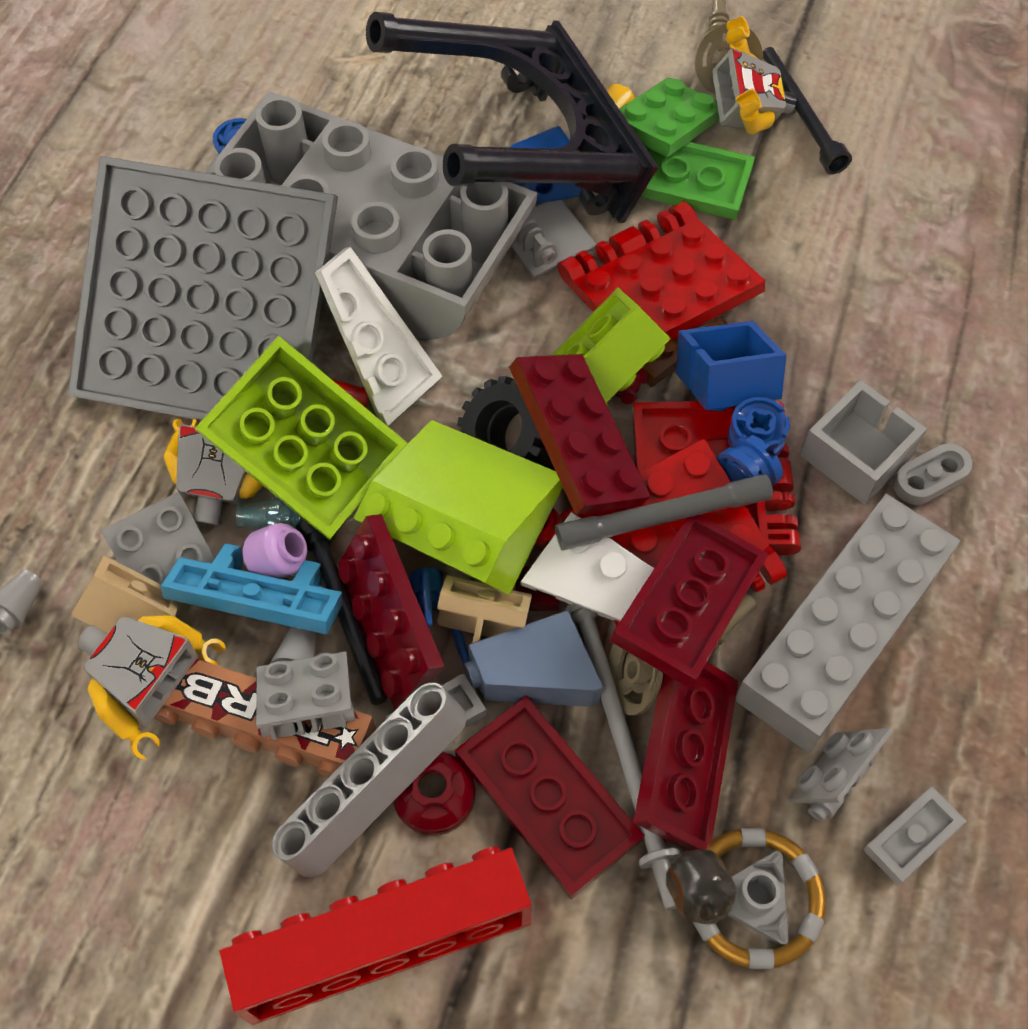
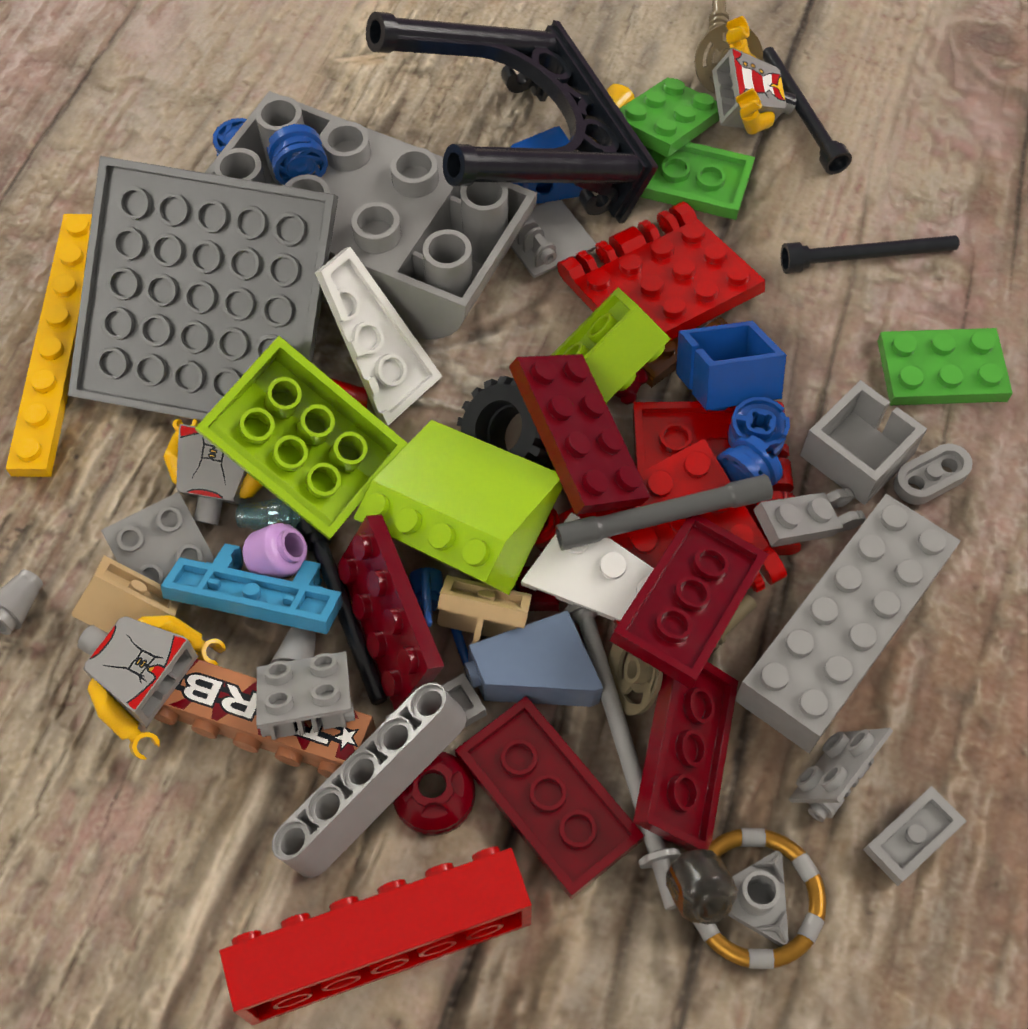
(50, 365): none -> yellow plate
(296, 152): none -> blue wheel
(796, 257): none -> black piece
(806, 517): none -> light grey hinge
(944, 366): none -> bright green plate

